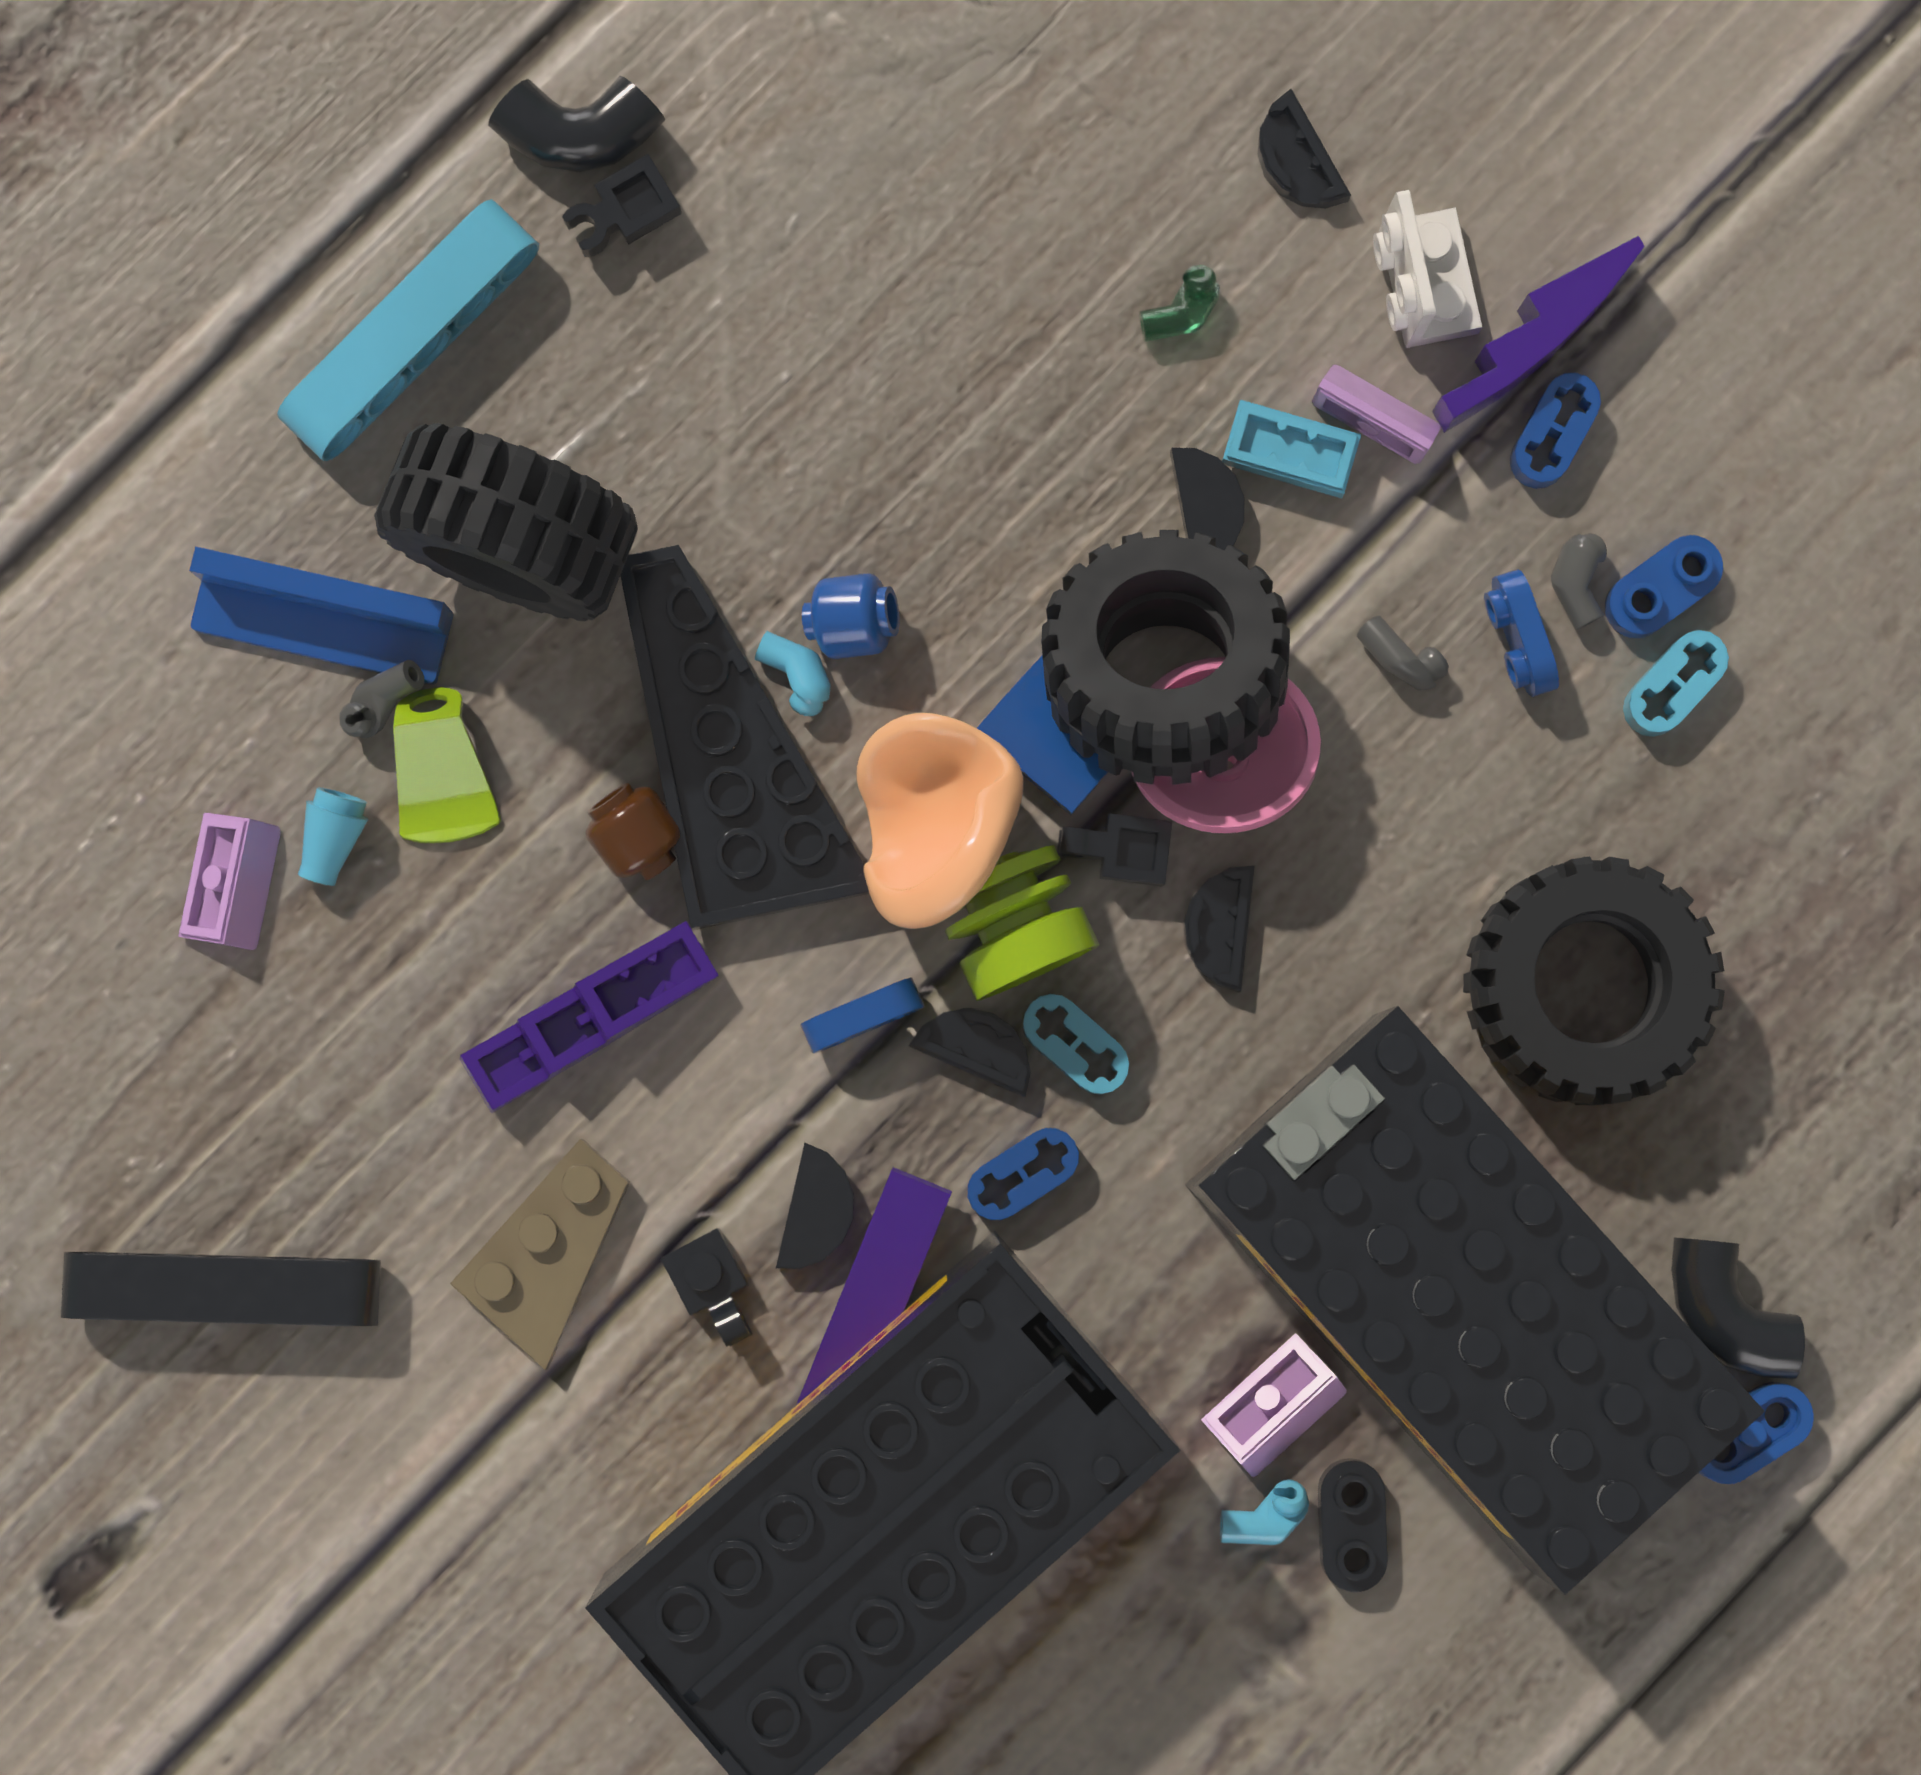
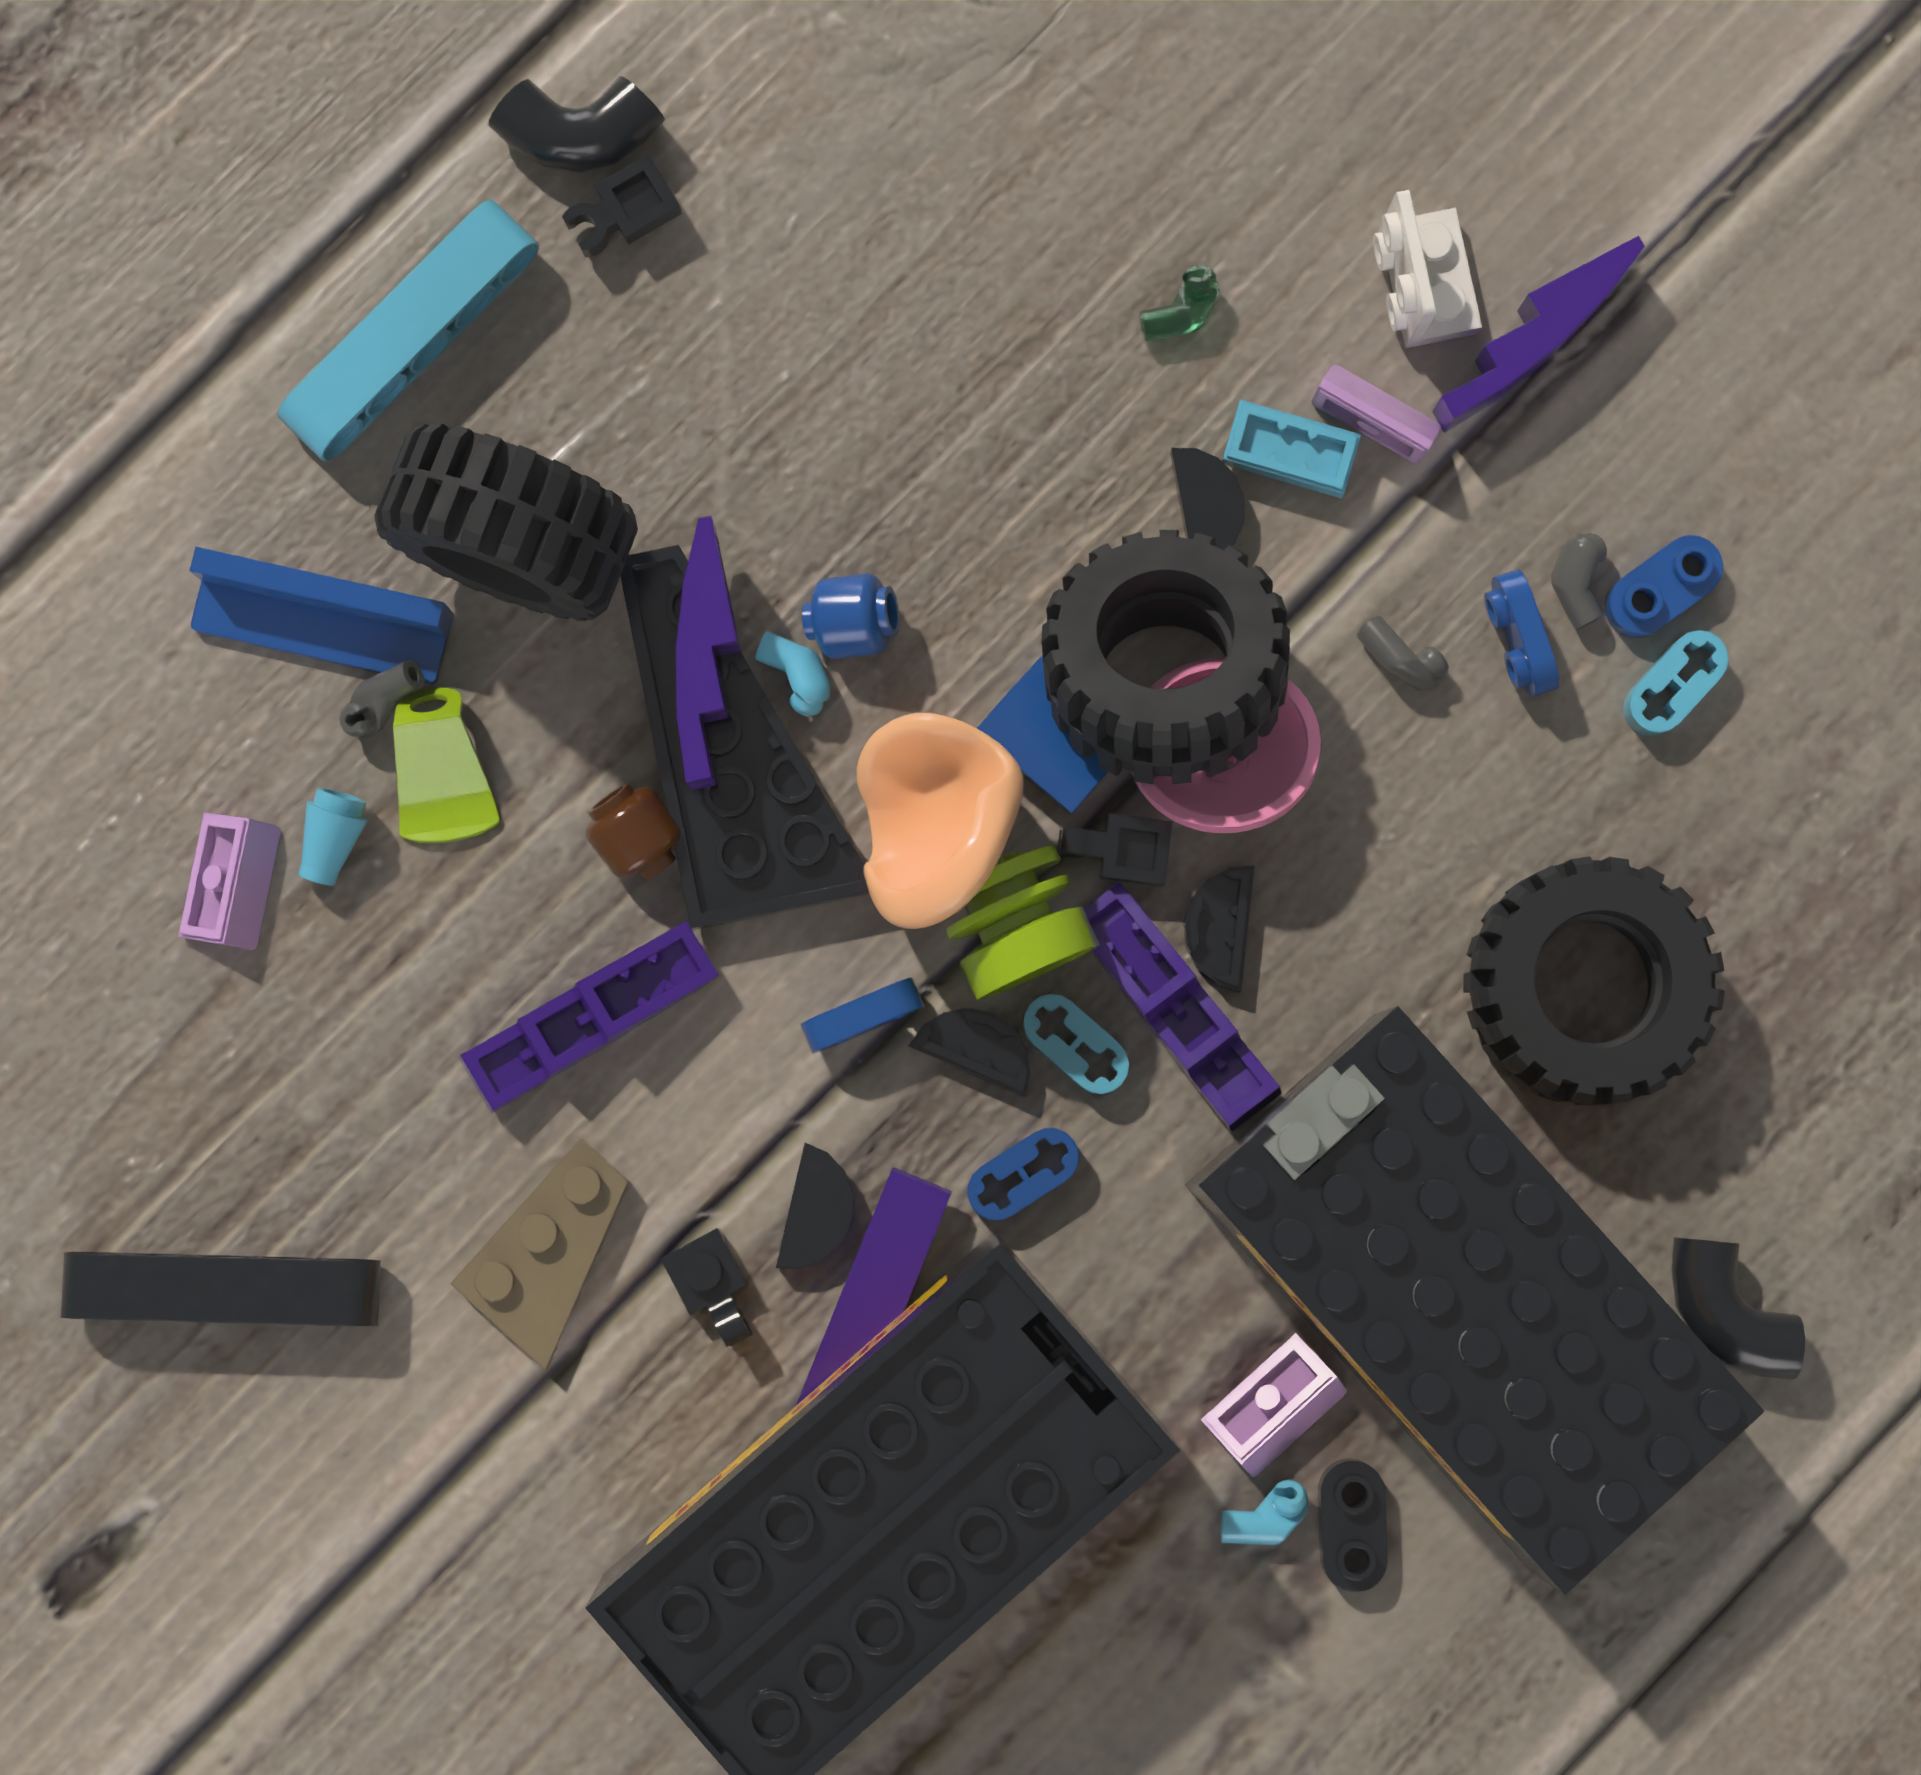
(703, 633): none -> dark purple slope
(1178, 1009): none -> dark purple slope
(1296, 158): black tile -> none
(1567, 438): blue beam -> none
(1760, 1442): blue plate -> none

